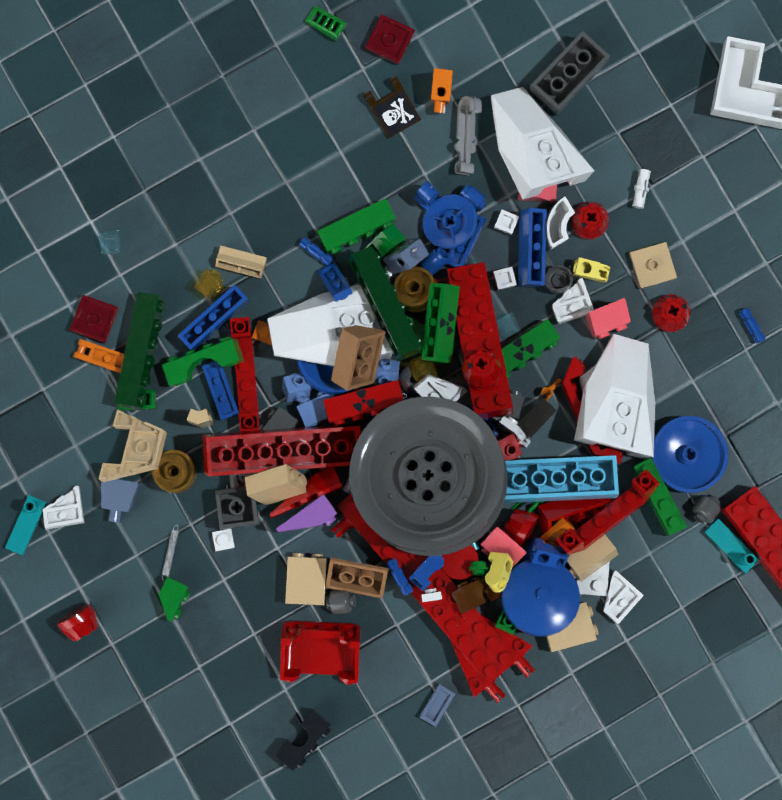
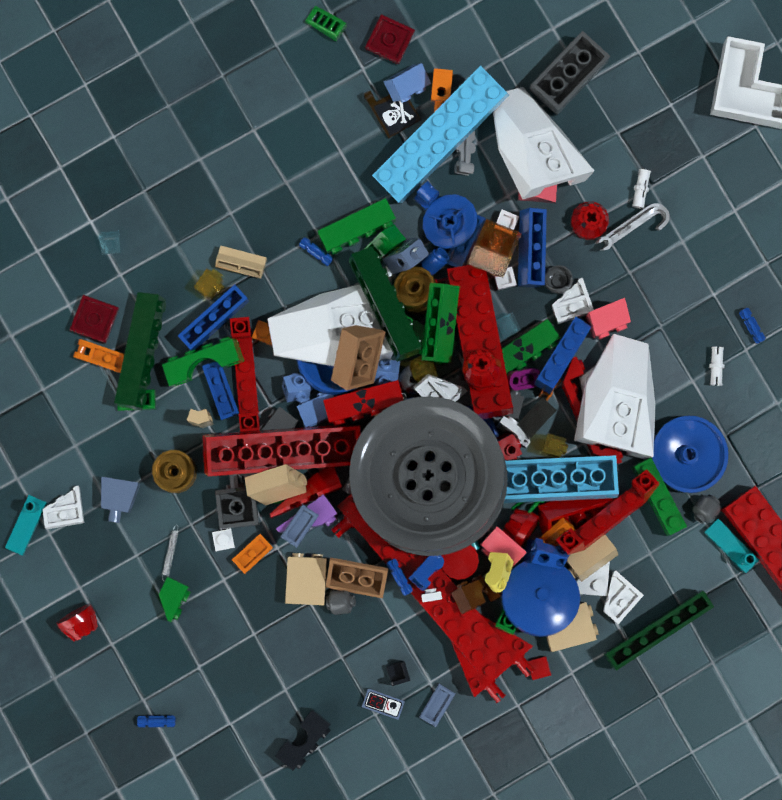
(141, 451): tan wing -> none
(156, 721): none -> blue axle
(252, 553): none -> orange plate
(299, 526): none -> sand blue tile
(320, 649): red windscreen -> none
(335, 282): blue plate -> none
(383, 704): none -> tile
(398, 673): none -> black panel
(407, 82): none -> medium blue brick
(440, 135): none -> medium azure brick
(474, 197): blue brick -> none
(478, 567): green plate -> none
(494, 248): none -> clear orange brick
(521, 378): none -> magenta plate
(541, 666): none -> red tile
(554, 446): none -> clear yellow brick
(557, 222): white brick -> none
(562, 355): none -> blue brick
(590, 270): light yellow leg -> none
(634, 222): none -> light grey piece
(653, 265): tan plate -> none
(658, 630): none -> dark green brick
(670, 313): red piece -> none
(716, 366): none -> white pin

